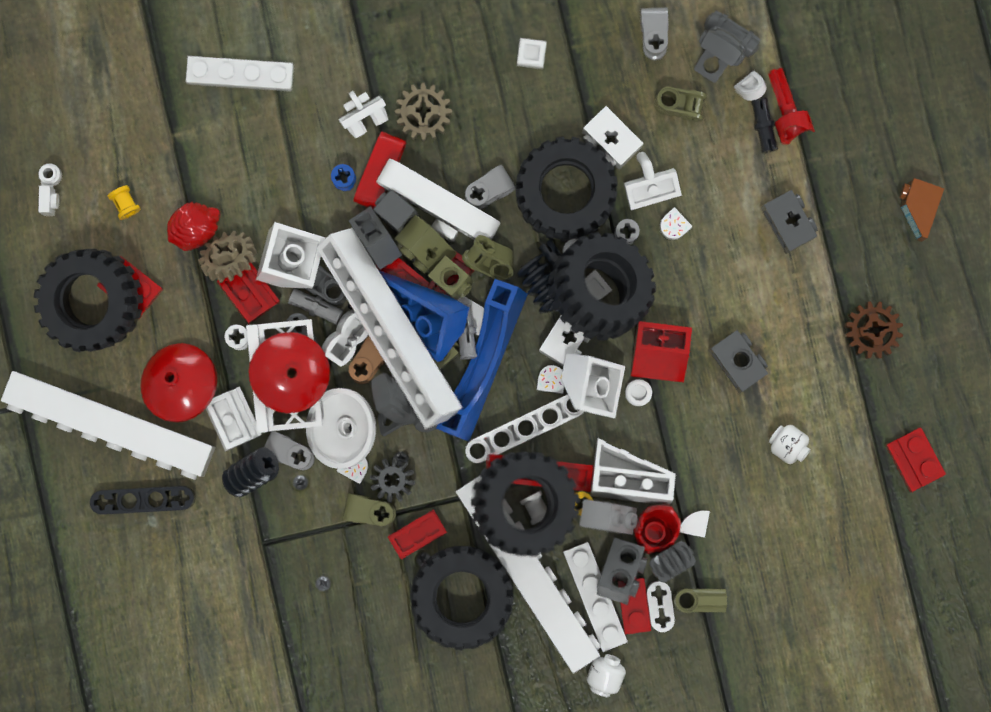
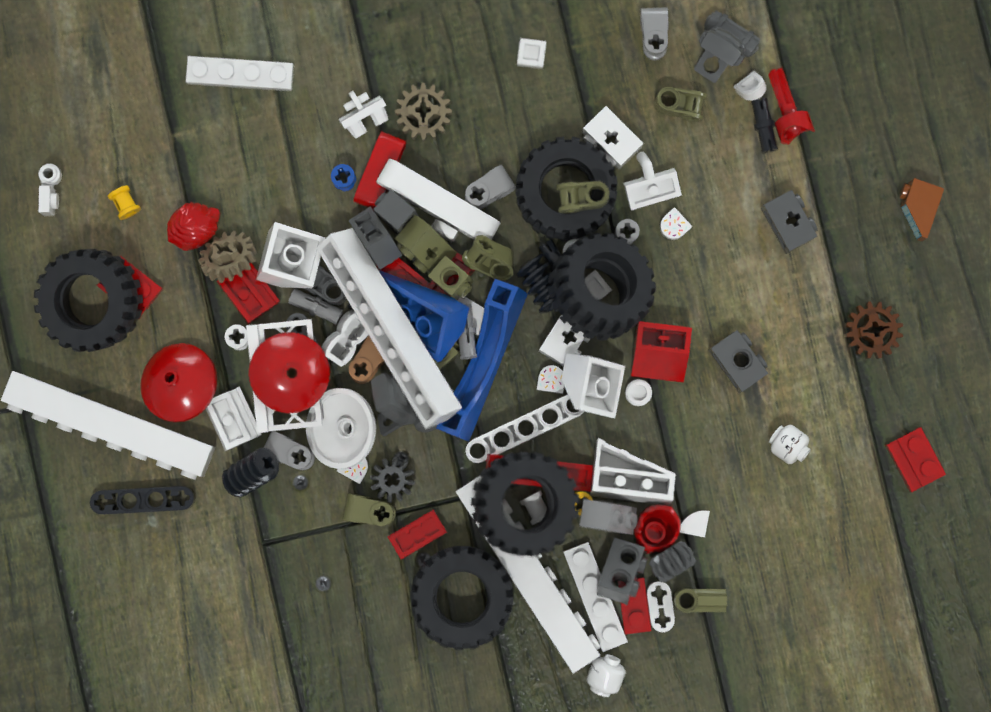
(580, 196): none -> olive piece

